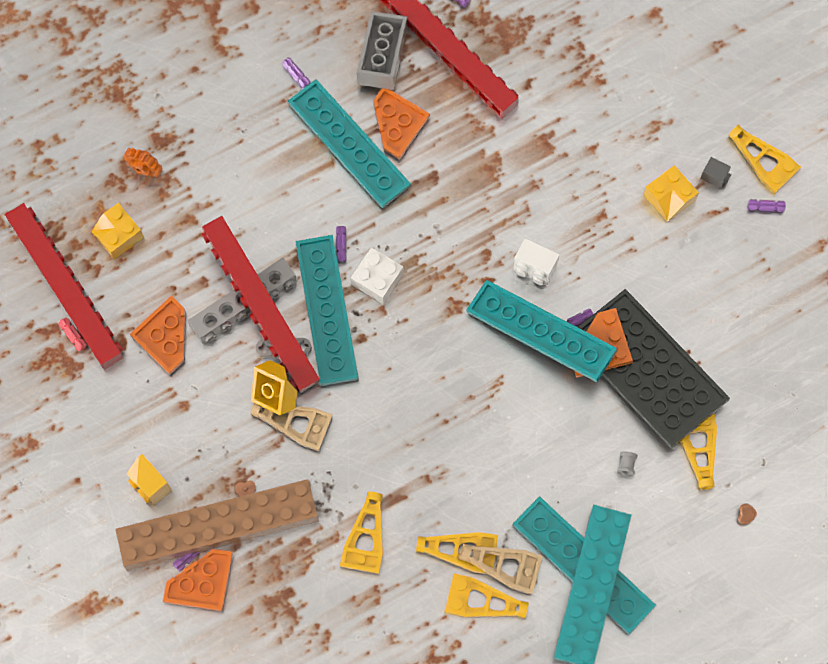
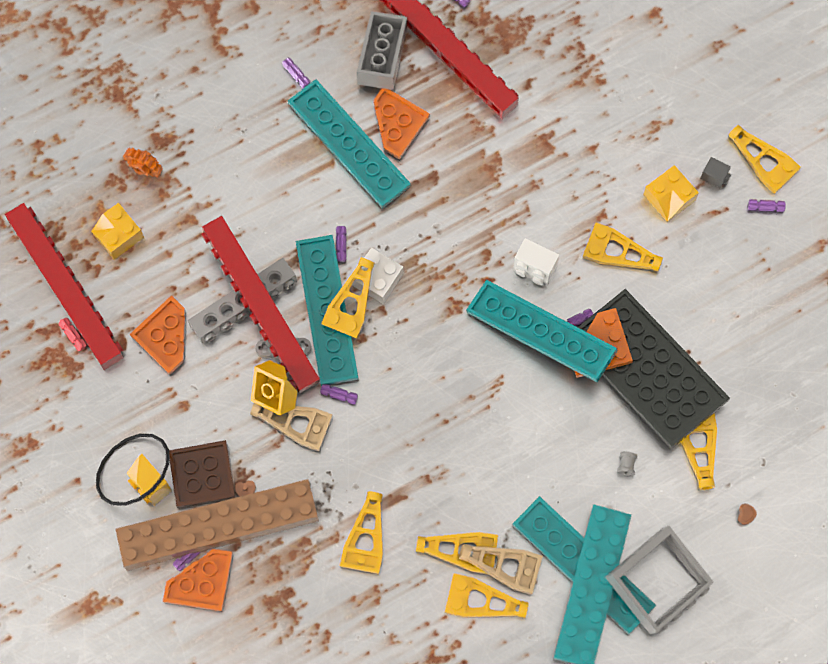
(149, 491): none -> black piece
(201, 474): none -> reddish brown plate
(339, 393): none -> medium lavender axle
(342, 321): none -> yellow plate
(598, 243): none -> yellow plate
(704, 581): none -> light grey window

